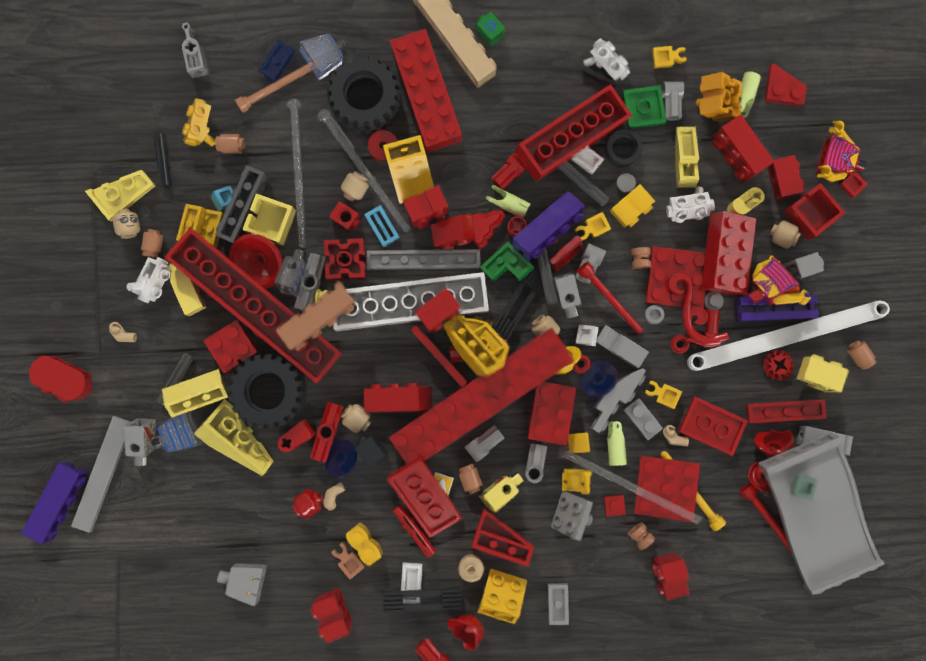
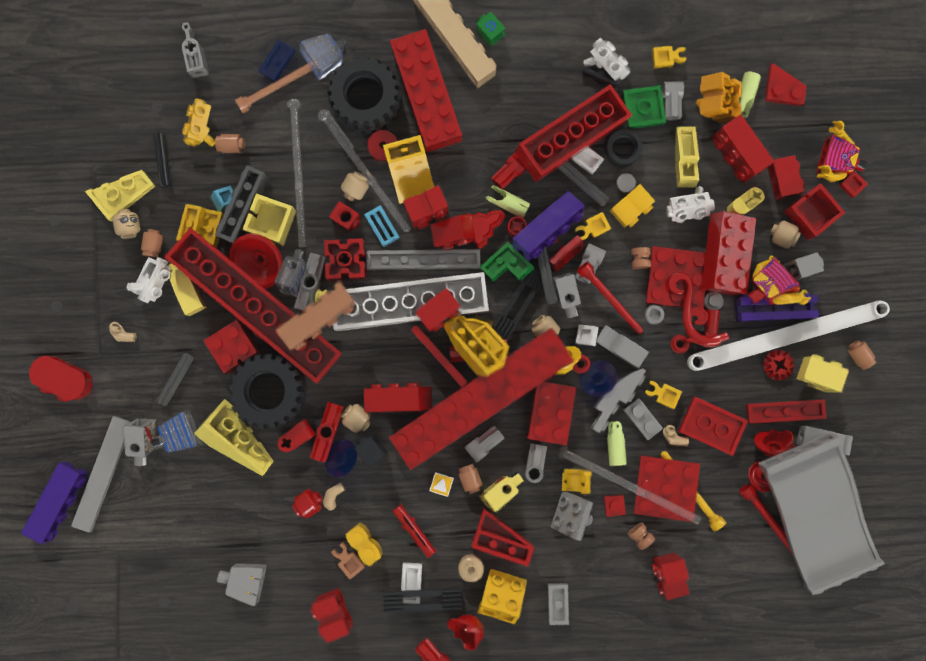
(194, 393): light yellow brick -> none
(424, 497): red tile -> none
(578, 442): yellow slope -> none
(803, 487): sand green plate -> none

